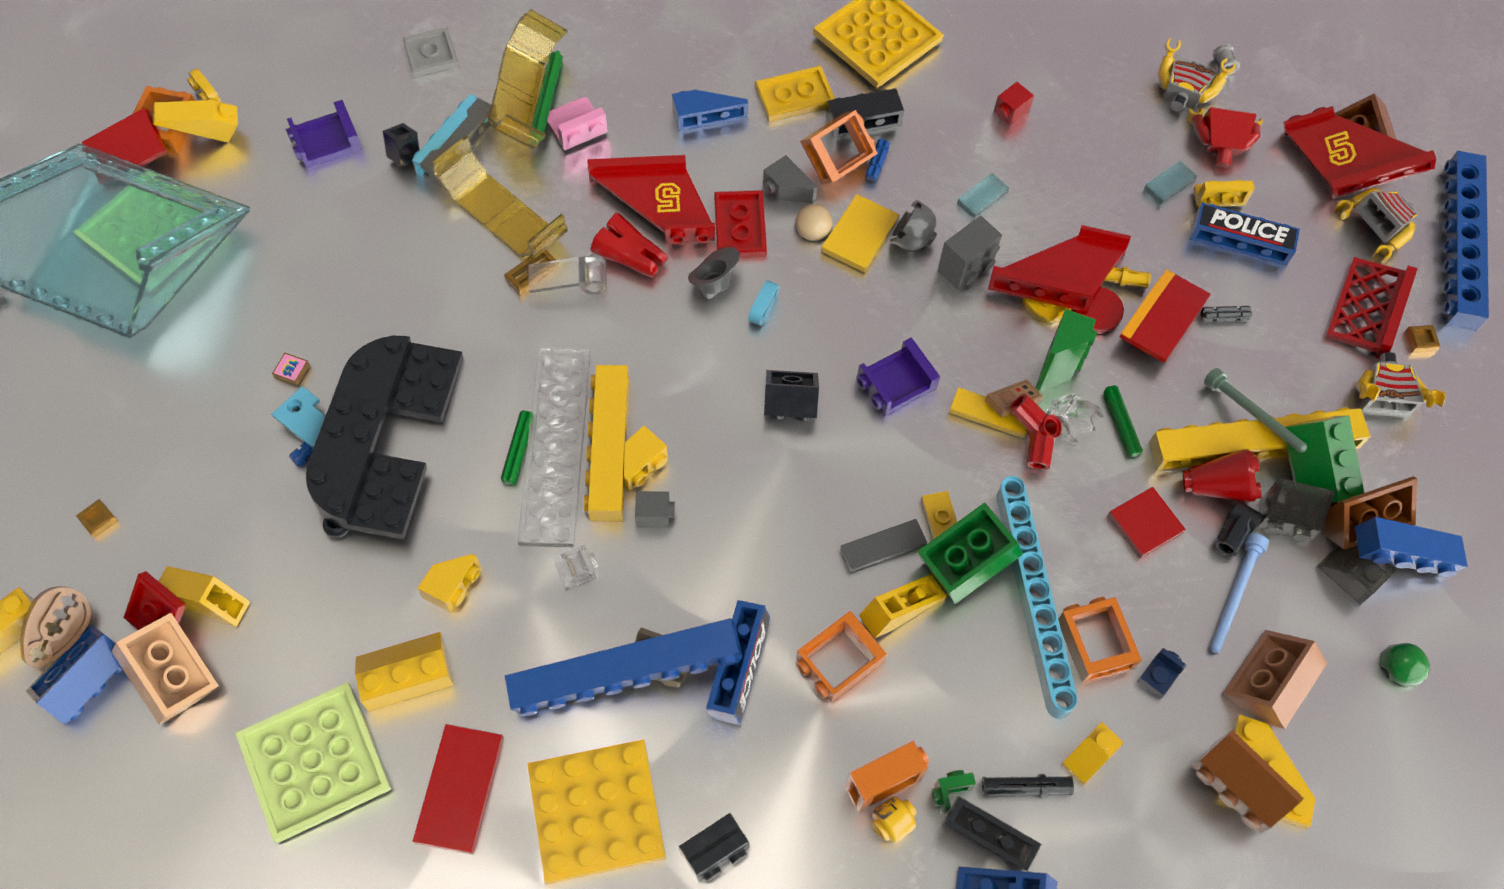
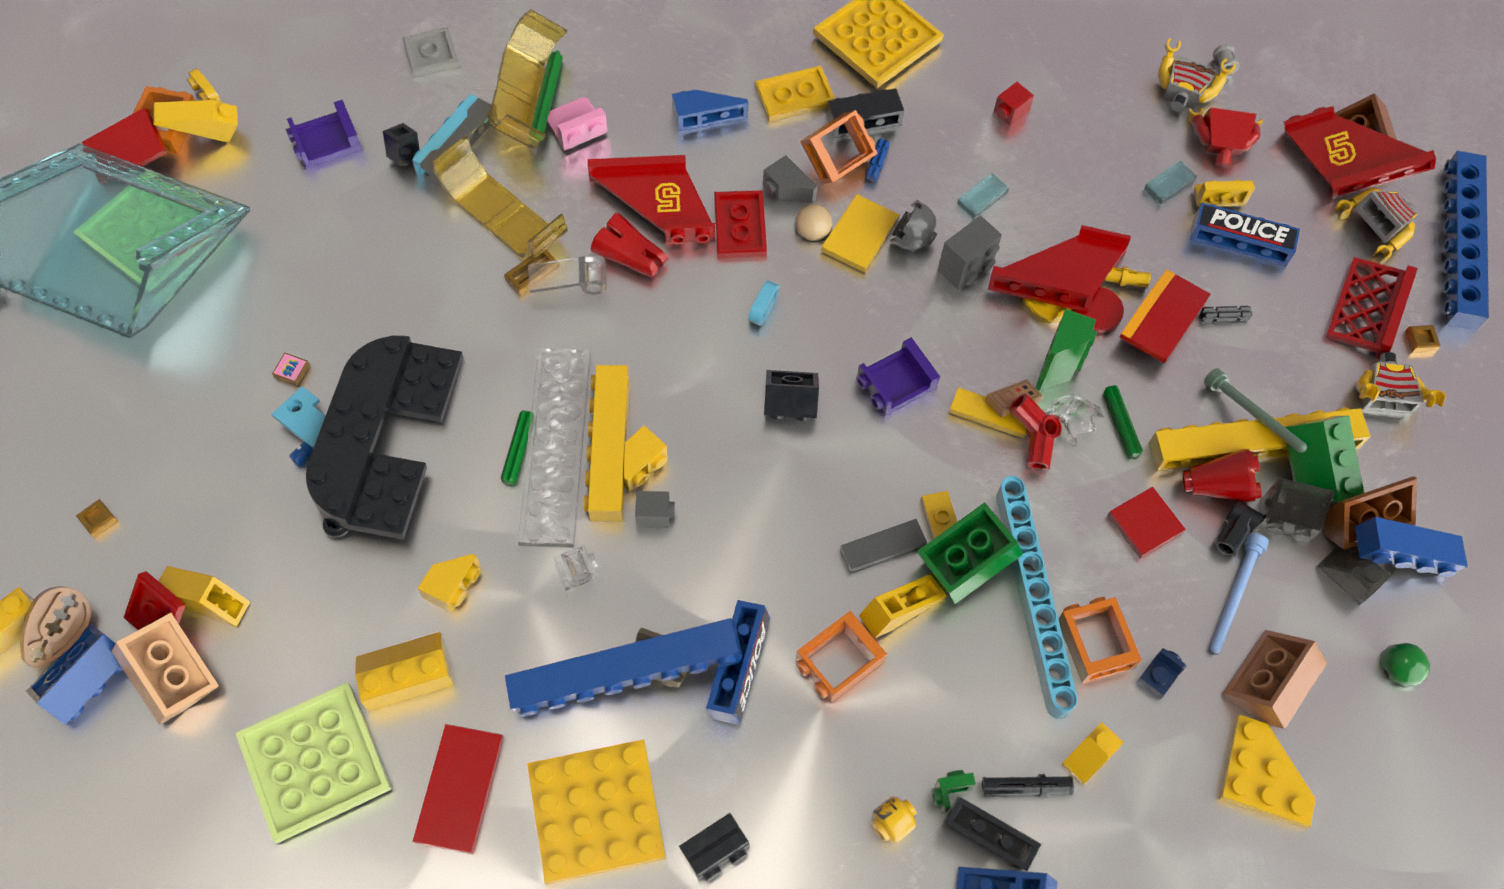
(714, 272): dark grey piece -> none
(887, 776): orange window -> none
(1246, 782): dark orange slope -> none

